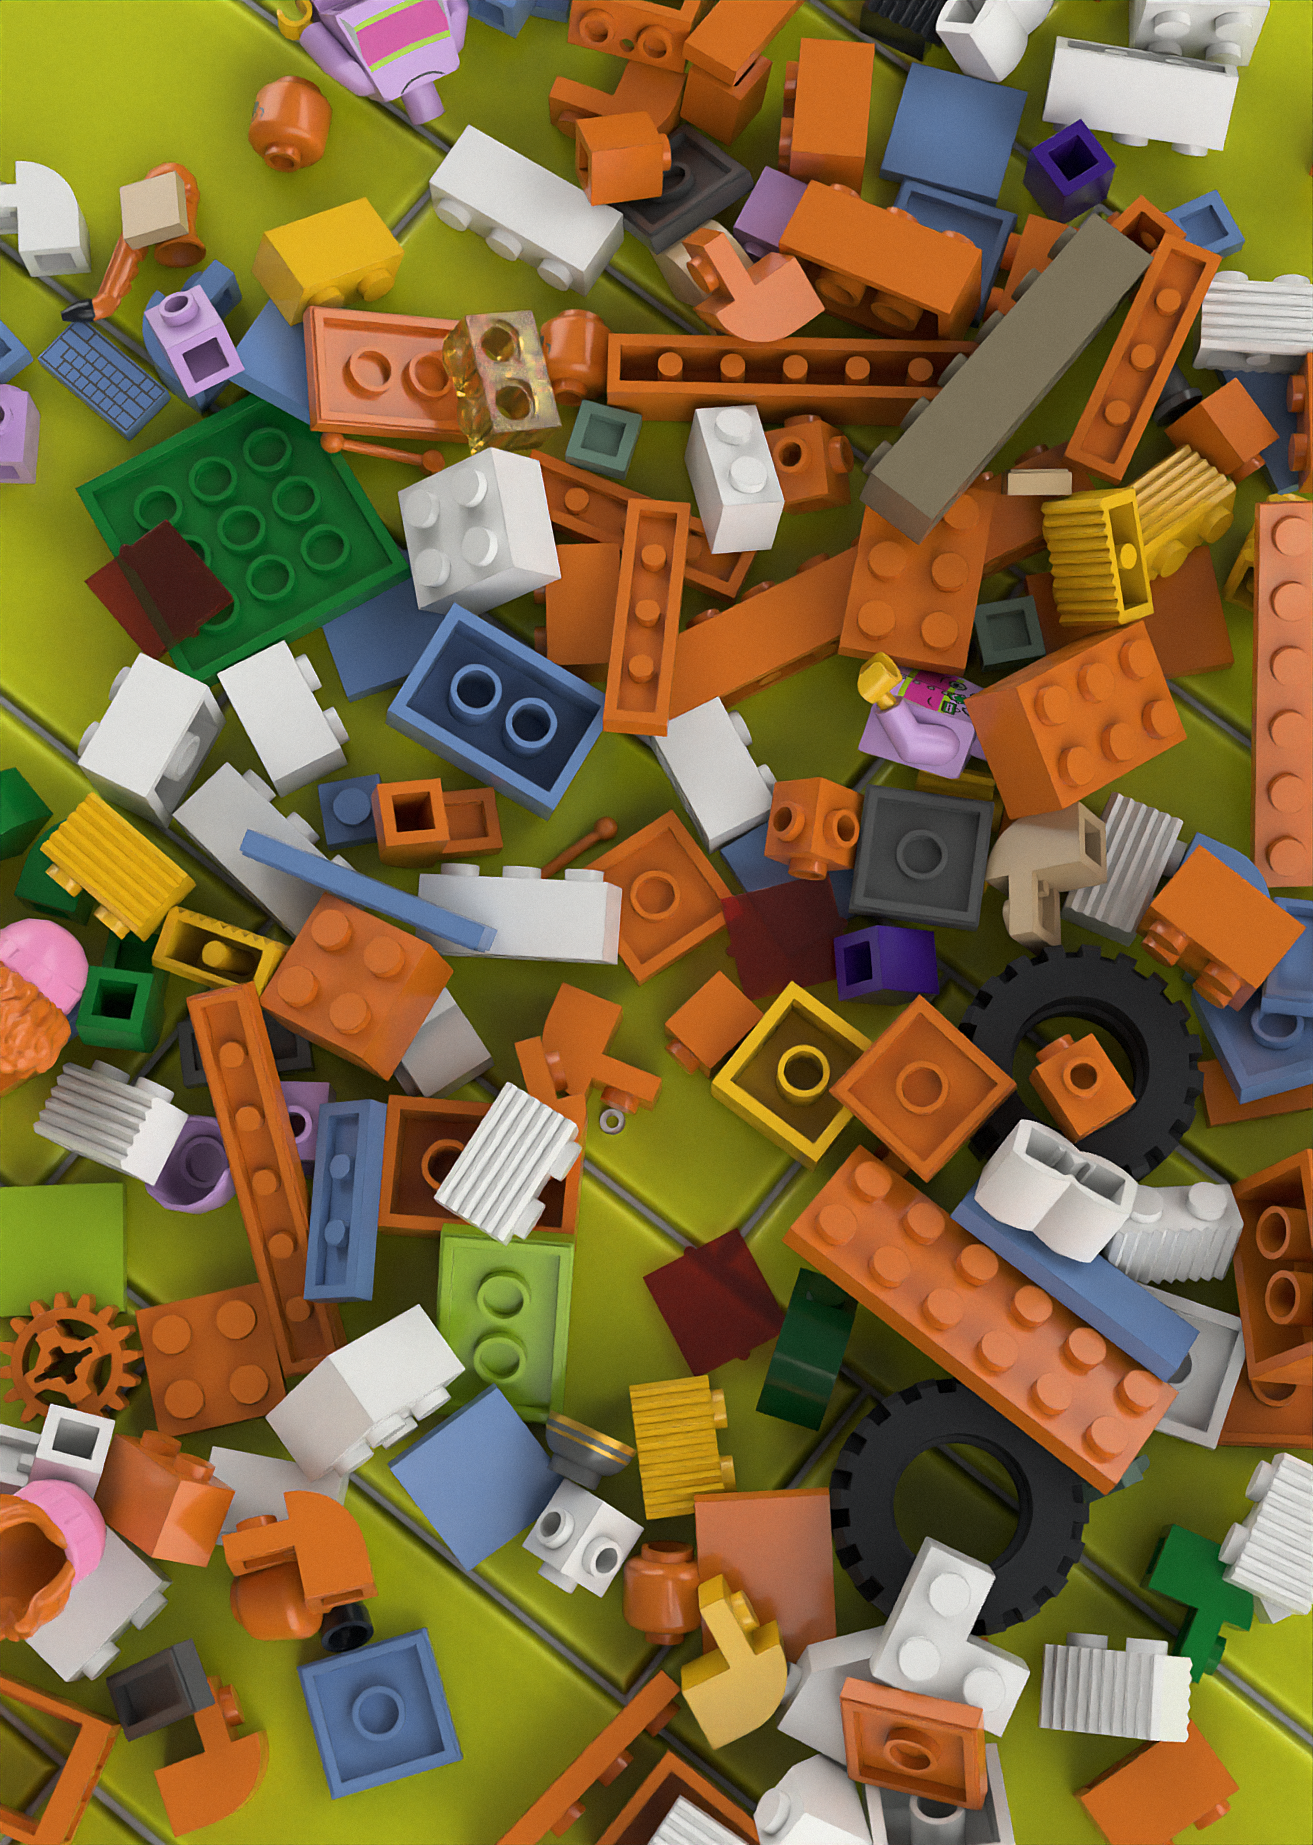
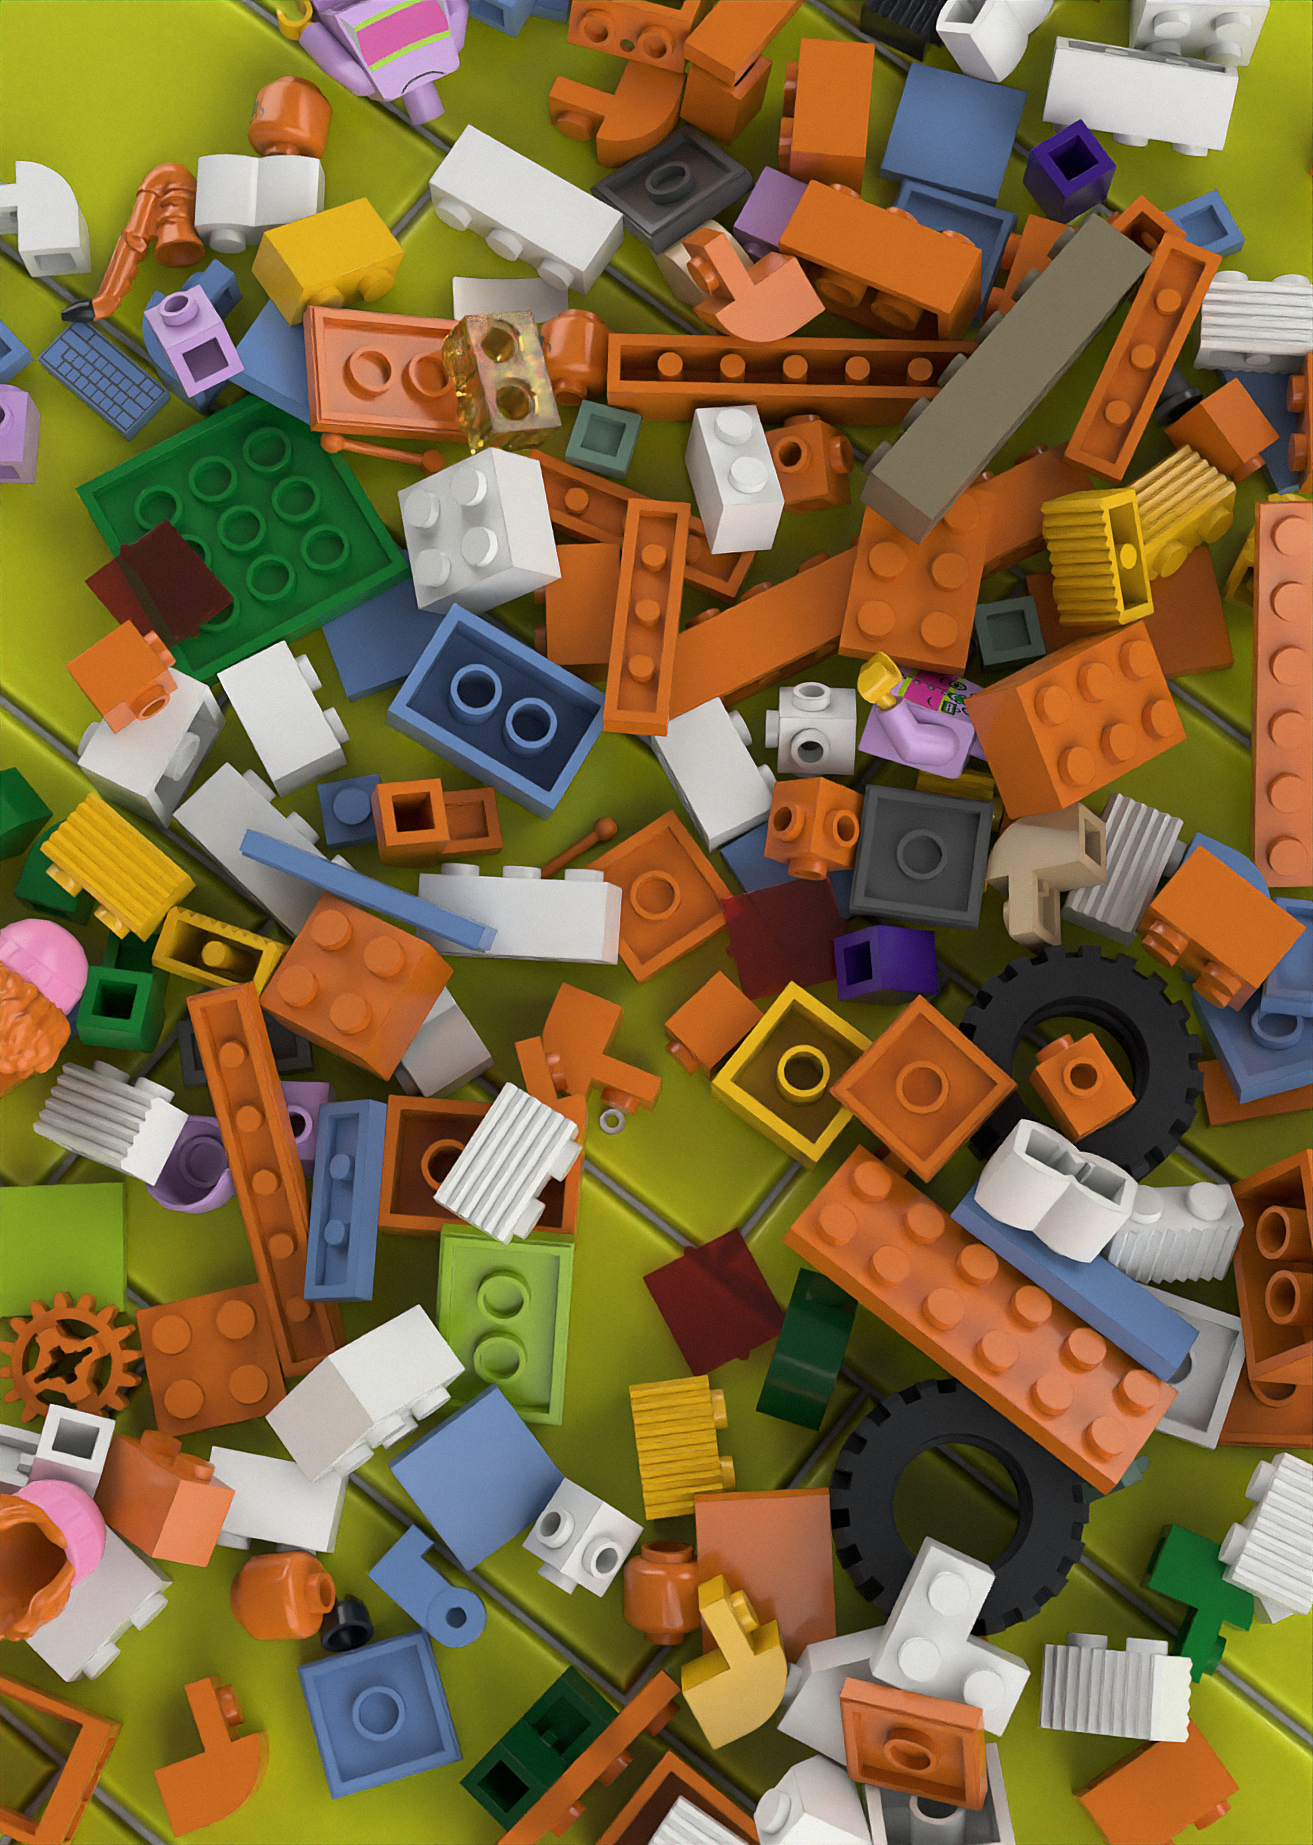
(125, 676): none -> orange brick
(154, 210): tan tile -> none
(160, 1690): dark grey tile -> none
(250, 195): none -> white brick
(320, 1537): orange brick -> none
(445, 1611): none -> medium blue leg
(488, 296): none -> white sticker
(539, 1748): none -> dark green brick
(584, 1452): dark grey piece -> none
(620, 157): orange brick -> none
(813, 730): none -> white brick
(1036, 482): tan tile -> none

